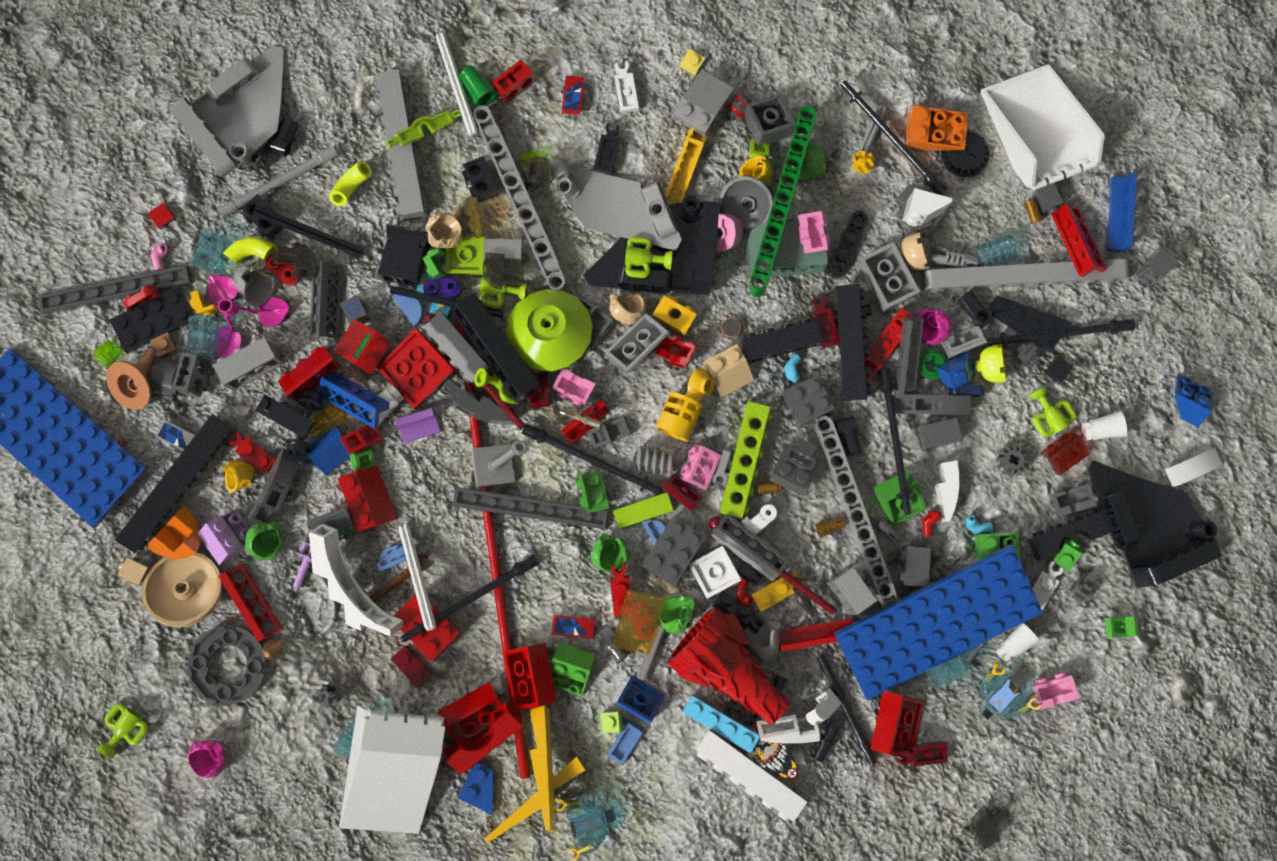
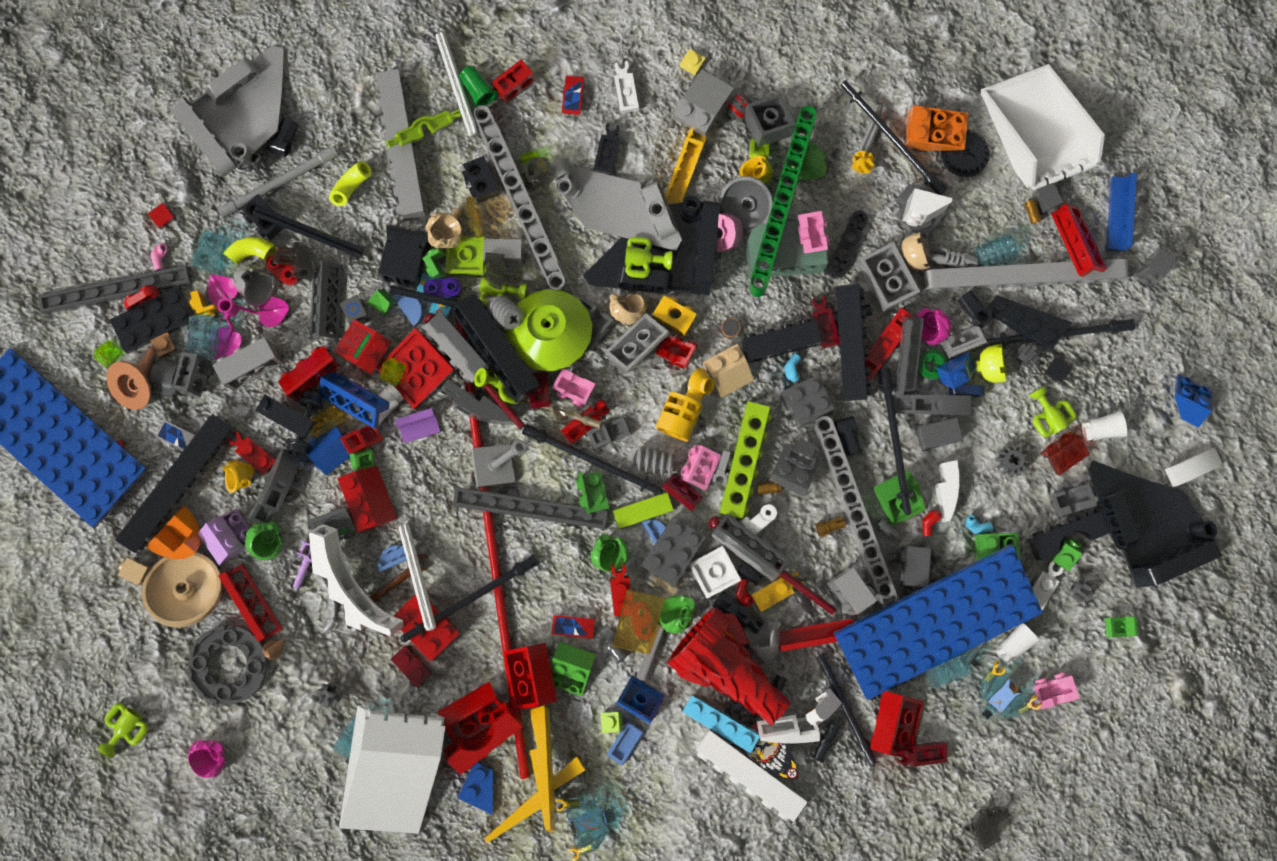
(382, 301): none -> bright green slope
(392, 371): none -> clear neon green slope
(505, 311): none -> light grey piece

